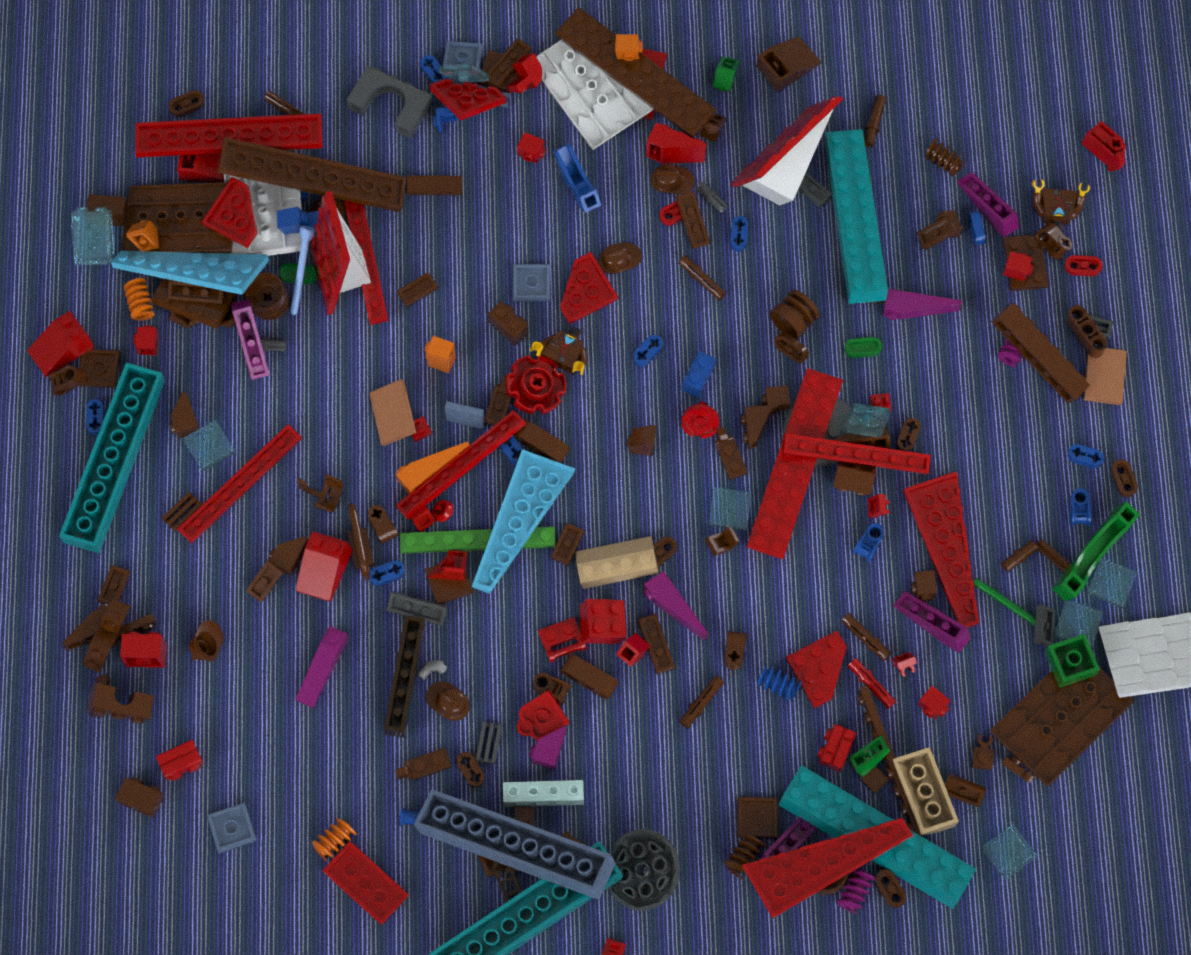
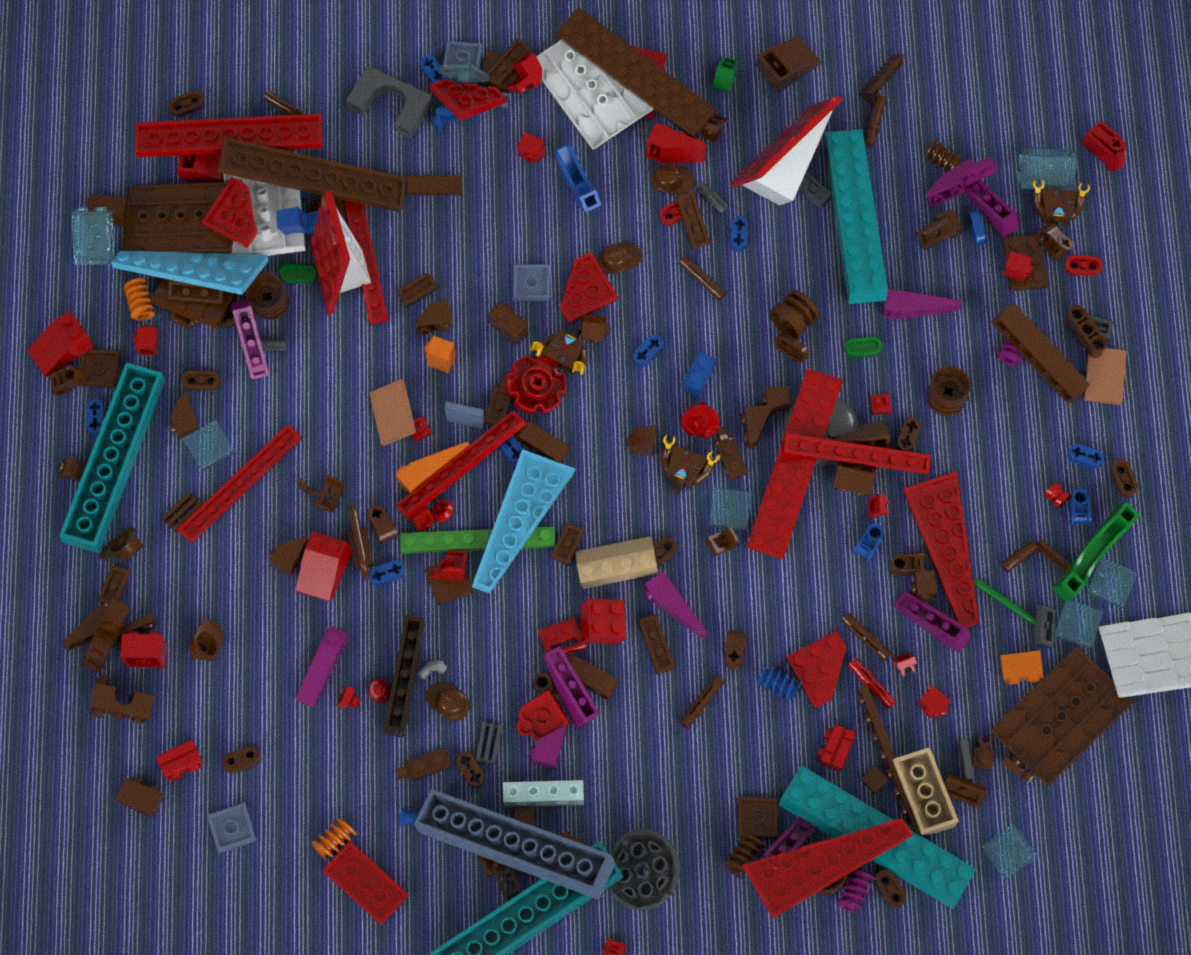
(71, 468): none -> reddish brown bracket
(123, 546): none -> reddish brown piece
(144, 235): orange slope -> none
(201, 380): none -> reddish brown plate
(241, 760): none -> reddish brown plate
(265, 580): reddish brown plate -> none
(306, 236): light blue piece -> none
(347, 698): none -> red tile
(379, 690): none -> red hat
(417, 607): dark grey tile -> none
(435, 317): none -> reddish brown slope
(570, 689): none -> magenta slope
(594, 328): none -> reddish brown brick
(628, 46): orange brick -> none
(633, 649): red brick -> none
(684, 466): none -> reddish brown torso
(861, 755): green slope -> none
(866, 420): clear light blue plate -> none
(881, 77): none -> reddish brown slope
(911, 564): none -> reddish brown piece
(948, 382): none -> reddish brown wheel
(953, 181): none -> magenta slope
(965, 759): none -> dark grey tile
(1022, 667): none -> orange brick
(1053, 166): none -> clear light blue piece
(1057, 495): none -> red wheel
(1072, 660): green brick -> none

